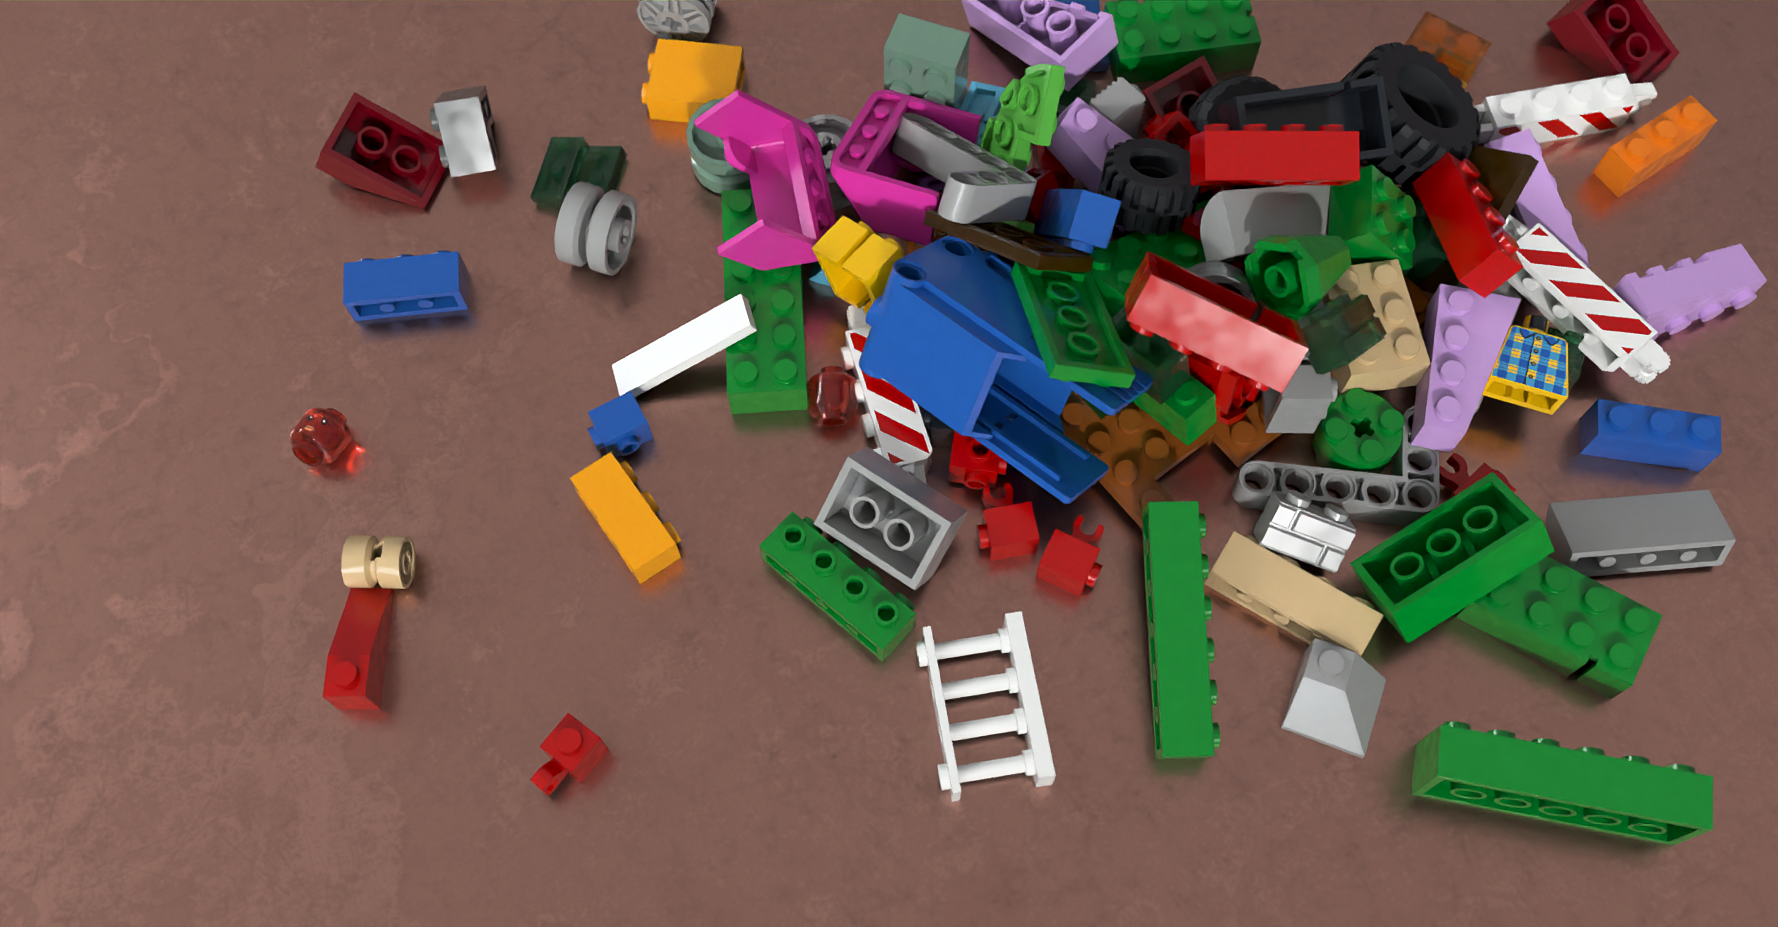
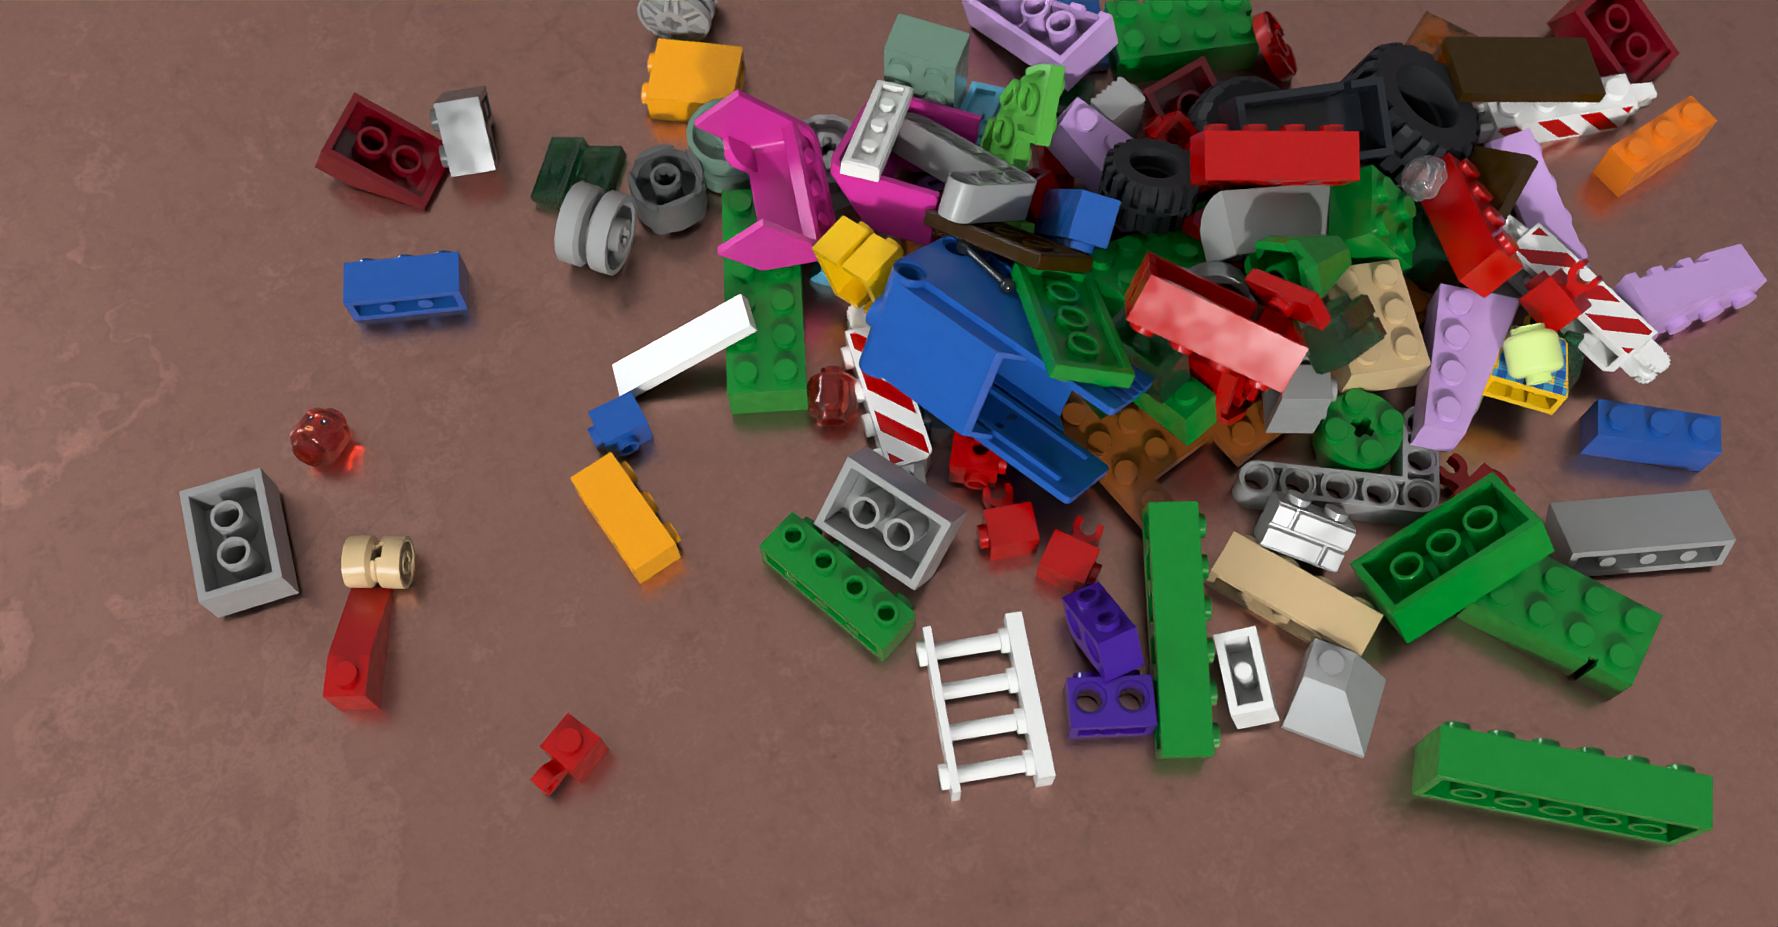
(238, 543): none -> light grey brick
(668, 189): none -> dark grey brick
(877, 131): none -> white tile
(1006, 285): none -> black hinge
(1103, 631): none -> dark purple brick
(1111, 716): none -> dark purple brick
(1246, 677): none -> white brick
(1273, 47): none -> red tile
(1288, 299): none -> red plate
(1423, 177): none -> clear plate
(1522, 69): none -> dark brown tile
(1533, 353): none -> yellowish green head
(1558, 297): none -> red brick

